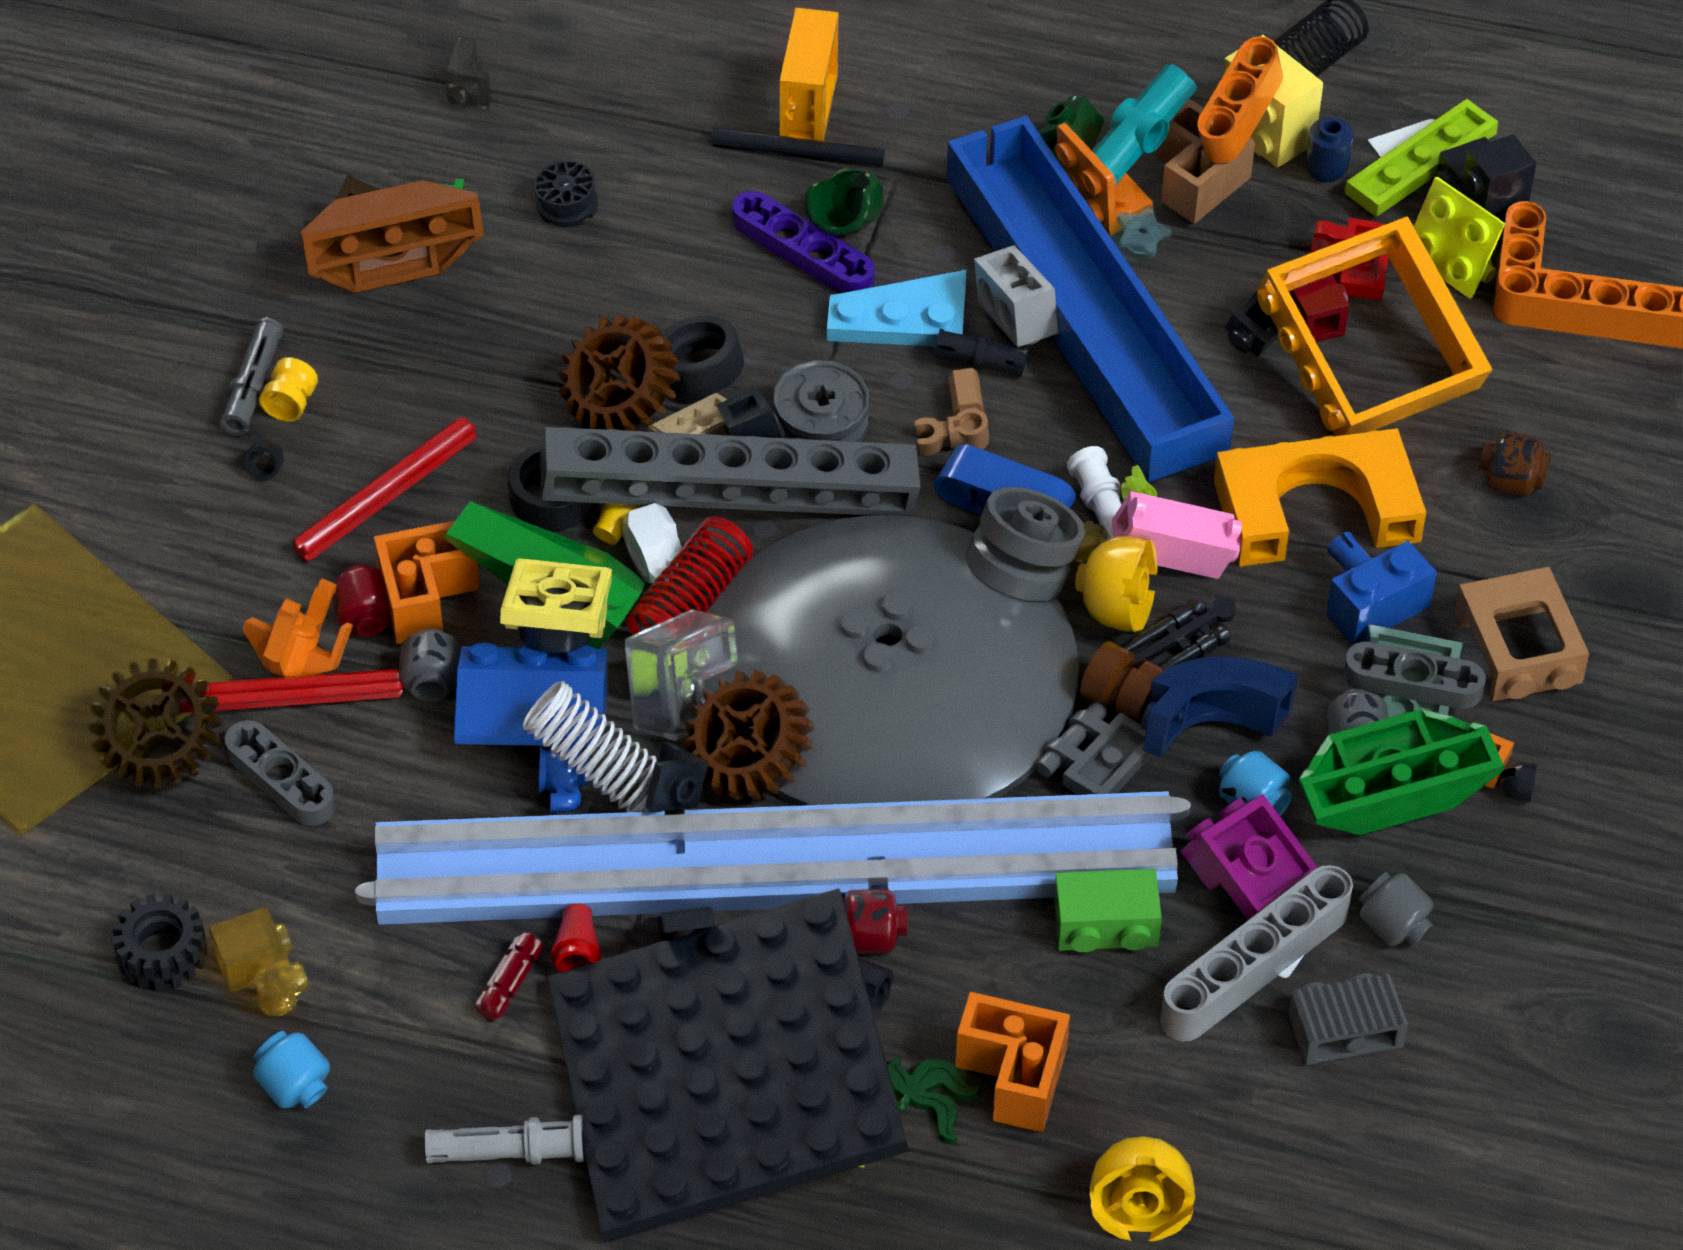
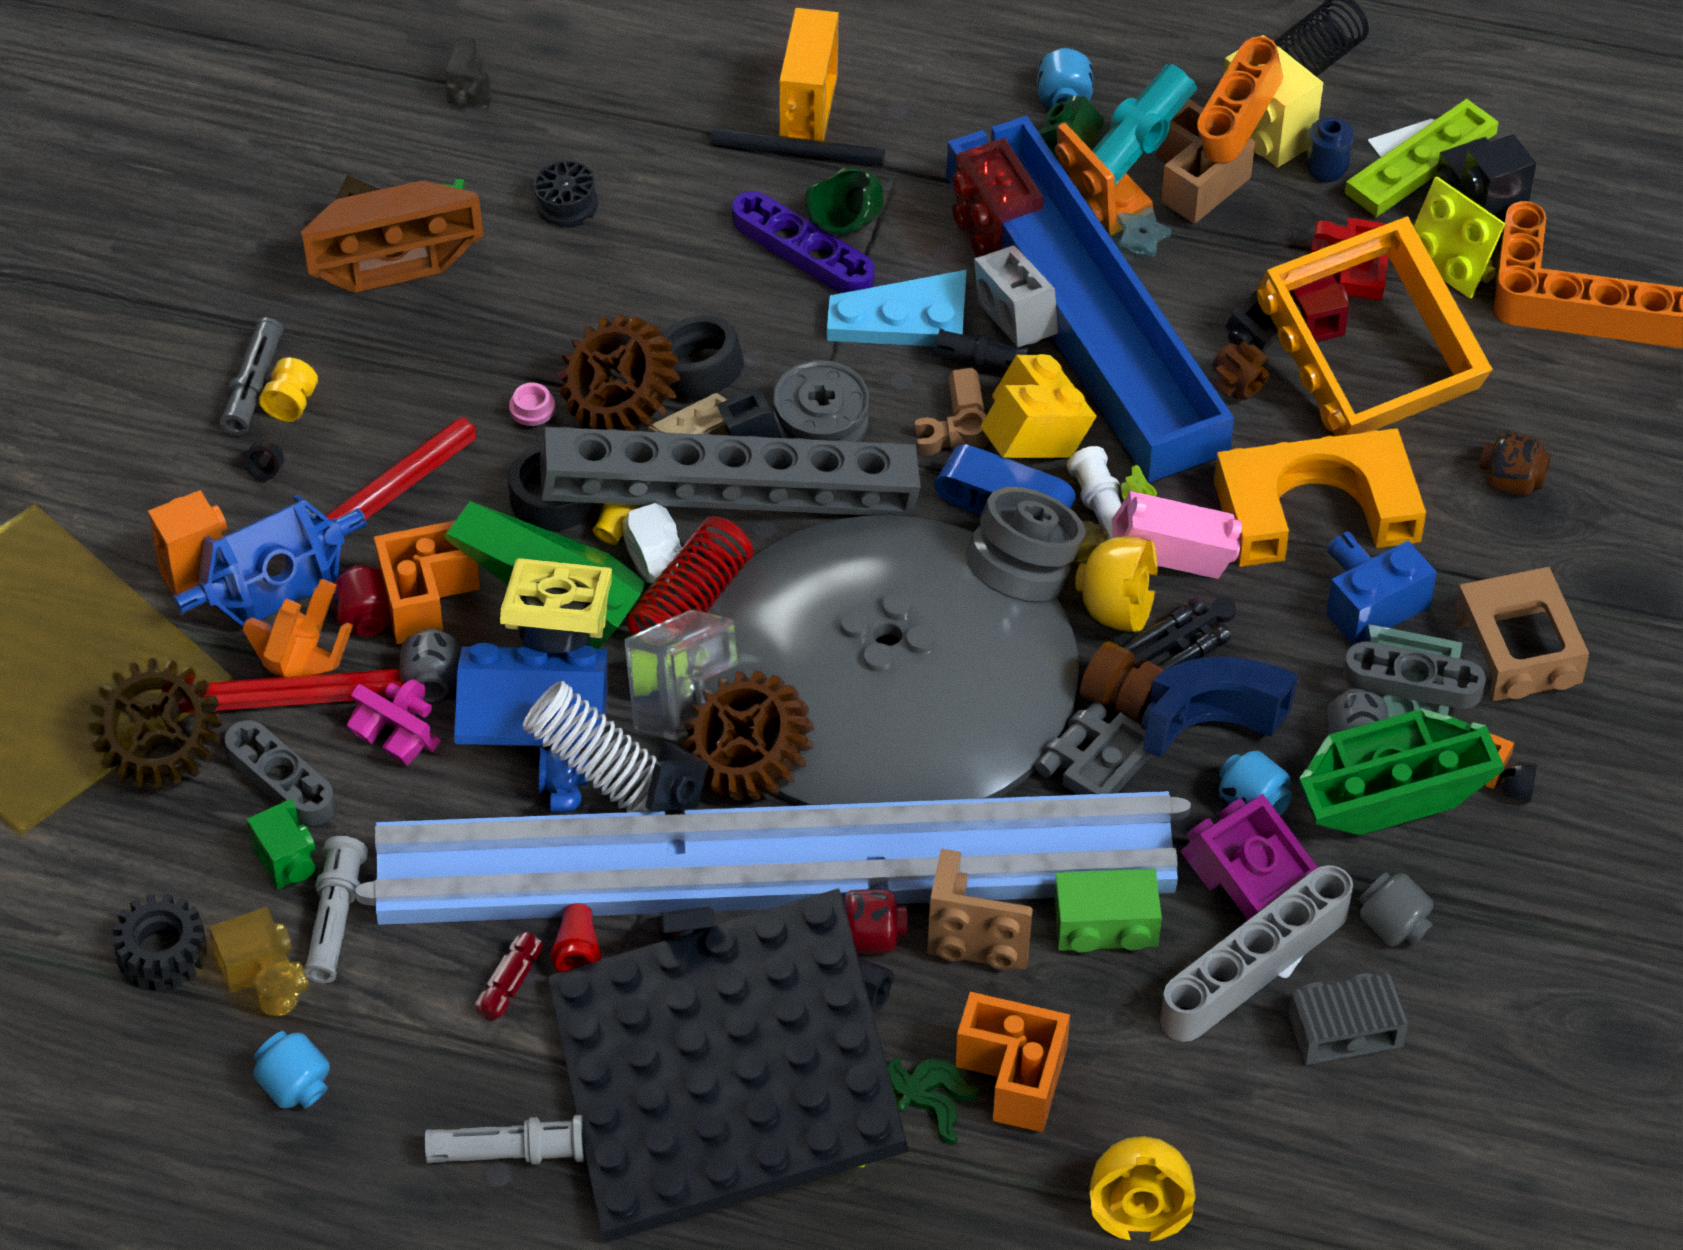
(179, 536): none -> orange brick
(236, 565): none -> blue plate
(282, 844): none -> green brick
(336, 892): none -> light grey pin
(409, 732): none -> dark pink hips
(532, 404): none -> bright pink plate
(973, 926): none -> medium nougat bracket
(990, 191): none -> clear red bracket
(1037, 411): none -> yellow brick
(1064, 75): none -> dark azure head
(1240, 370): none -> reddish brown gear

